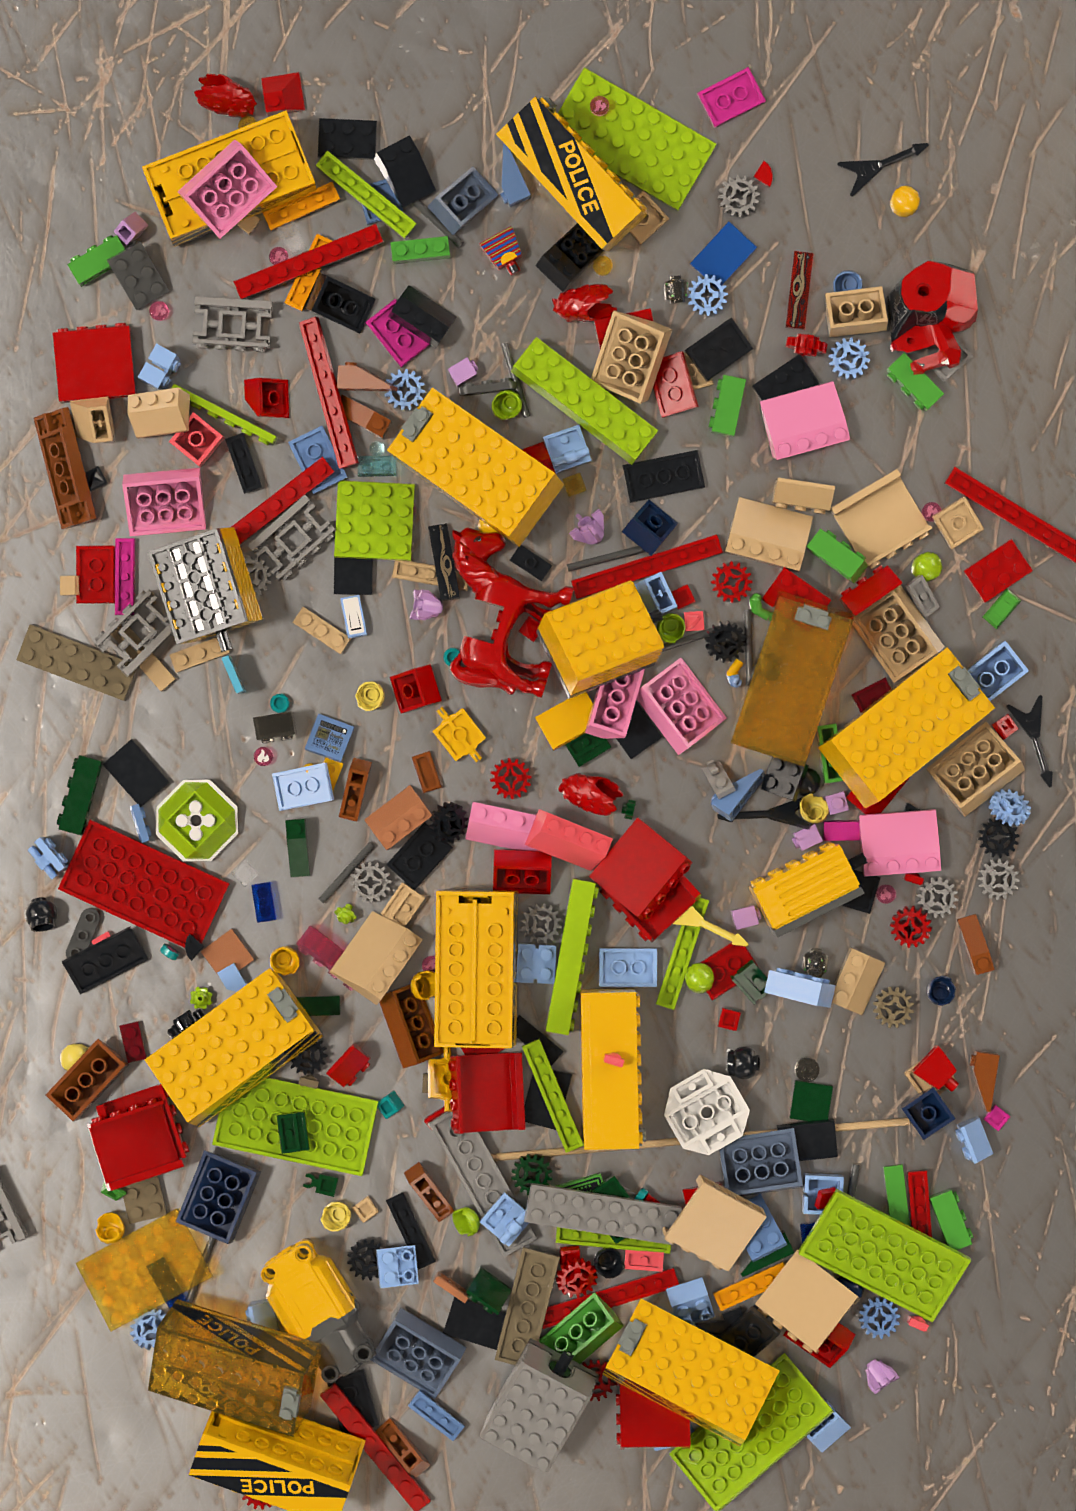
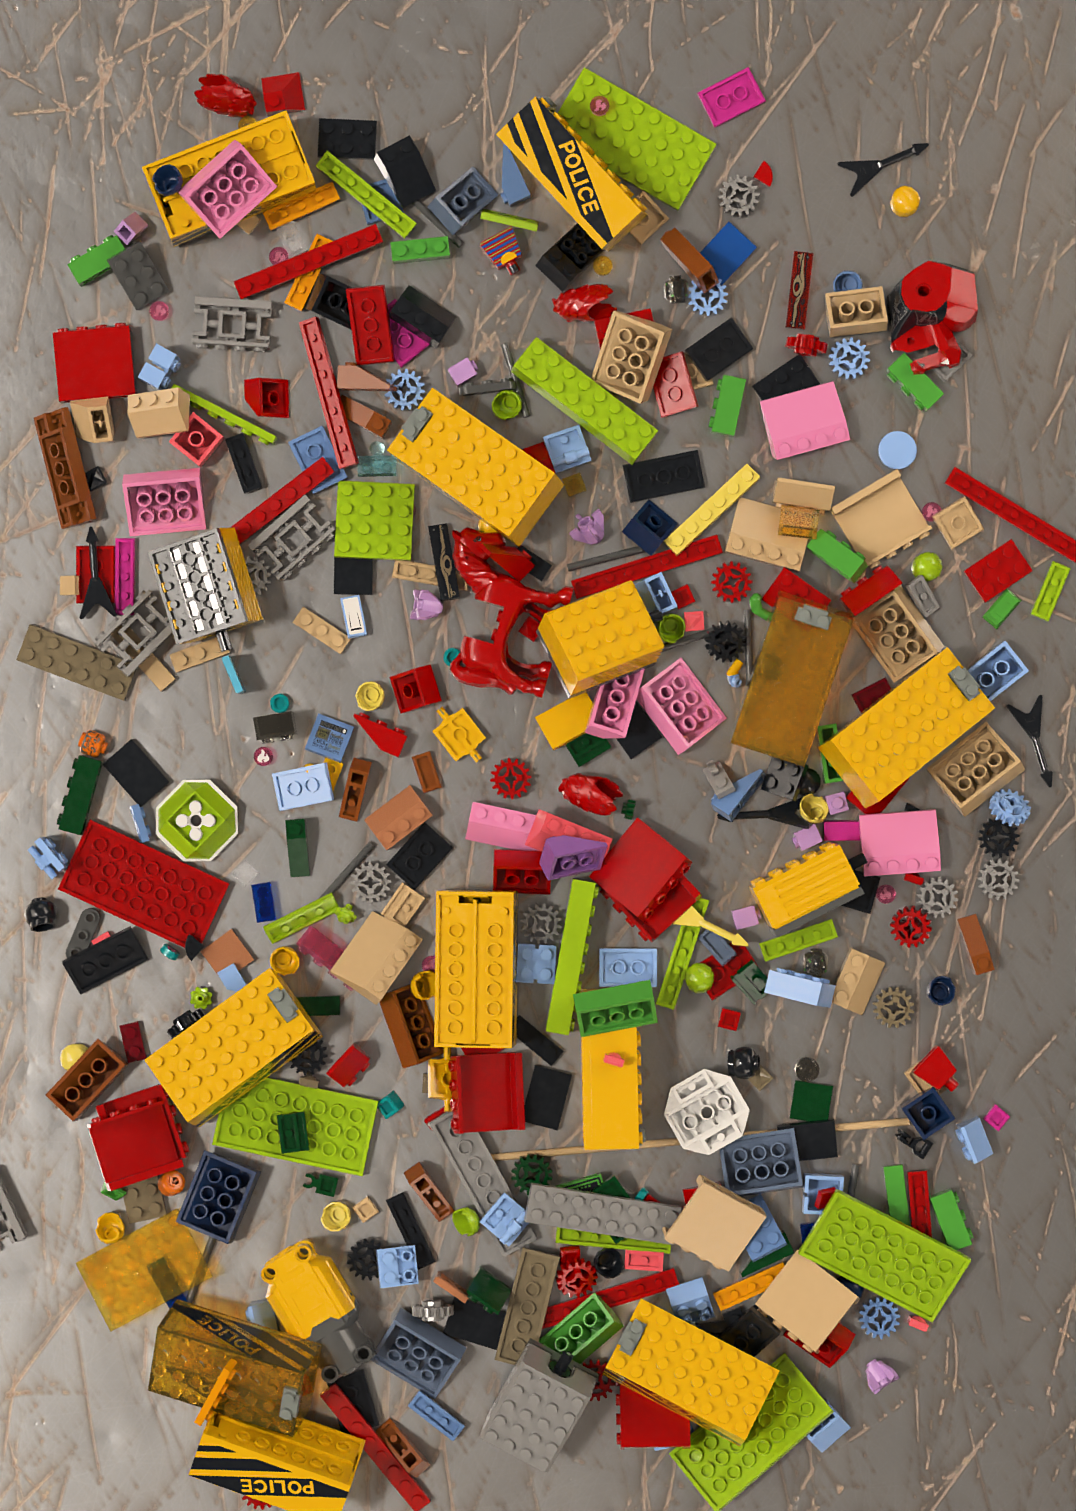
(92, 743): none -> orange head
(96, 591): none -> black piece
(145, 1322): light blue gear -> none
(167, 180): none -> dark blue hair
(171, 1183): none -> orange head
(220, 1387): none -> light orange plate
(301, 918): none -> lime tile
(370, 324): none -> red tile
(386, 739): none -> red slope
(432, 1310): none -> light grey gear
(448, 822): black gear -> none
(509, 219): none -> lime tile
(510, 559): none -> red slope
(552, 1095): lime plate -> none
(571, 856): none -> medium lavender slope
(615, 1008): none -> bright green slope
(690, 260): none -> dark orange slope
(712, 509): none -> light yellow plate
(717, 947): none -> sand blue tile
(760, 1078): none -> dark tan tile
(798, 522): none -> clear yellow brick
(798, 940): none -> lime plate
(897, 450): none -> light blue tile
(925, 1148): none -> black piece
(985, 1071): dark orange slope -> none
(1005, 726): red tile -> none
(1050, 591): none -> lime tile

